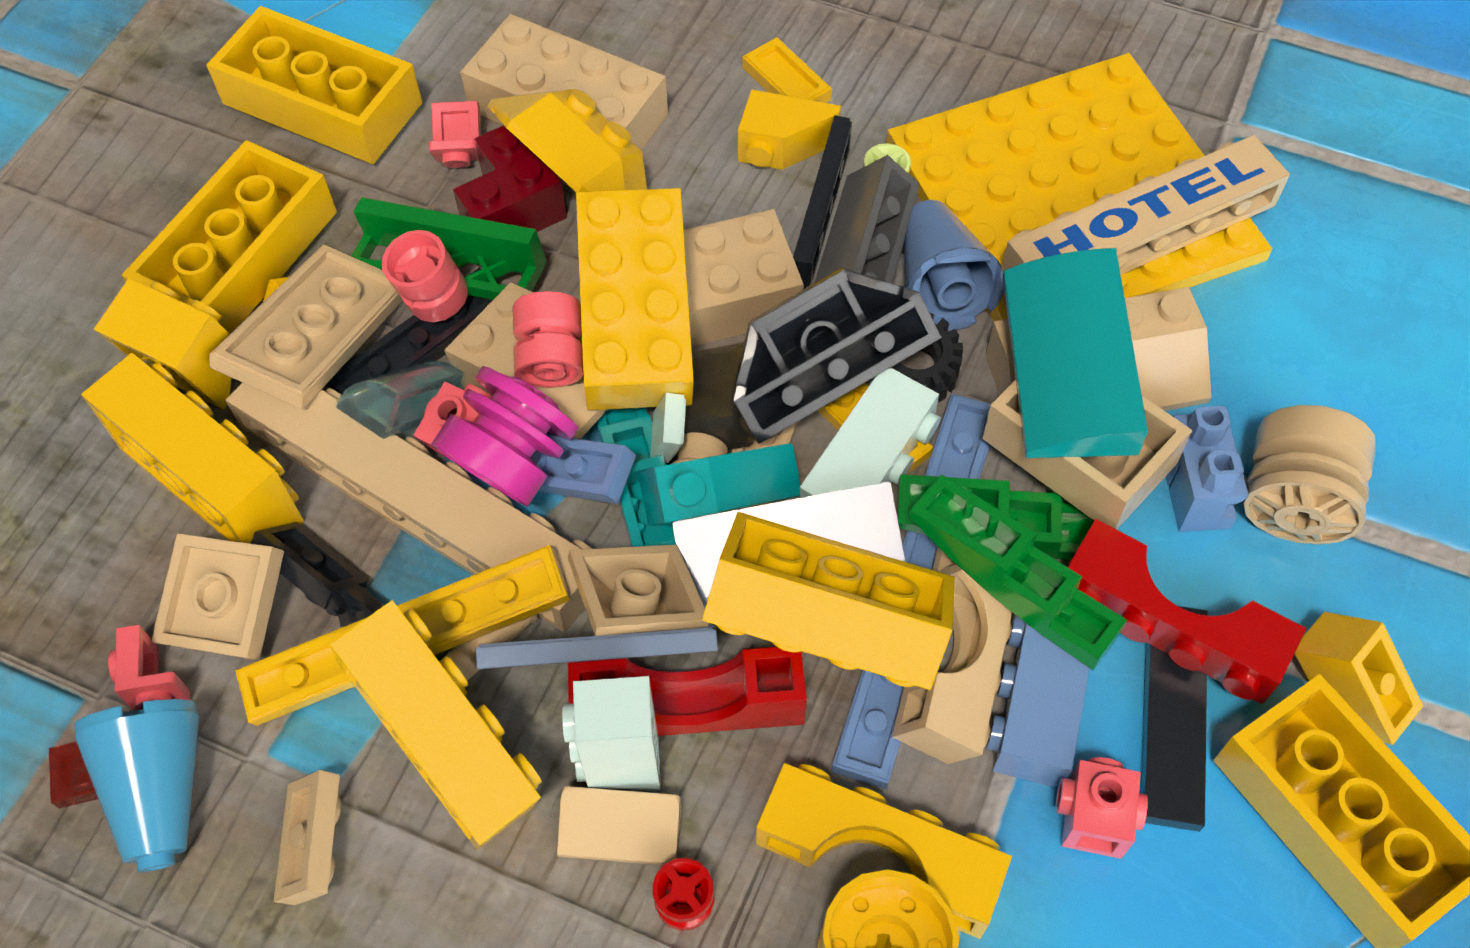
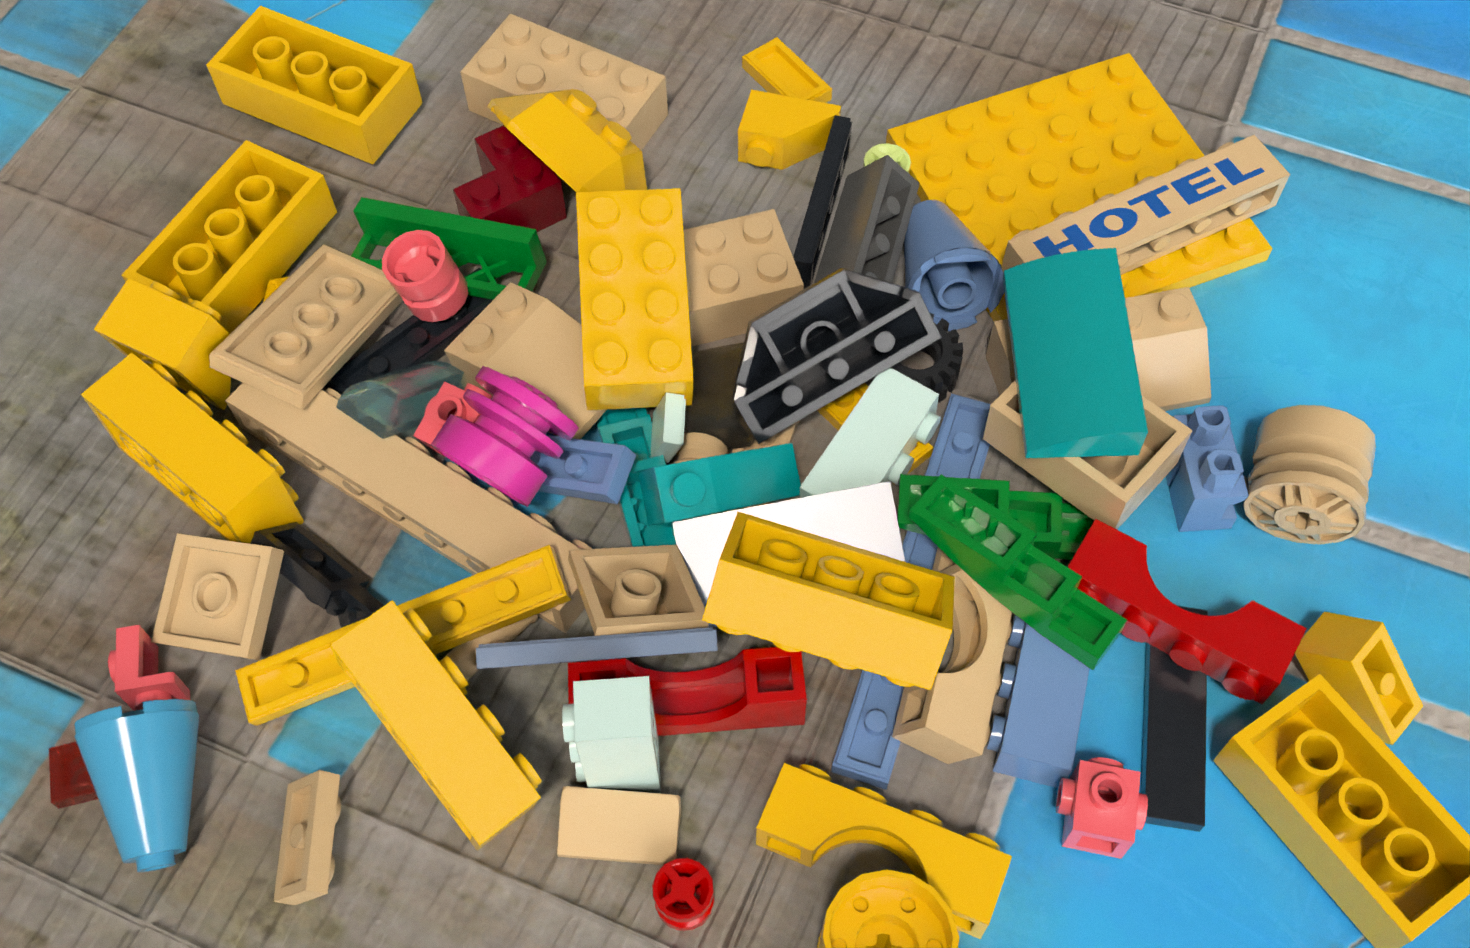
(454, 133): coral bracket -> none
(547, 338): coral wheel -> none

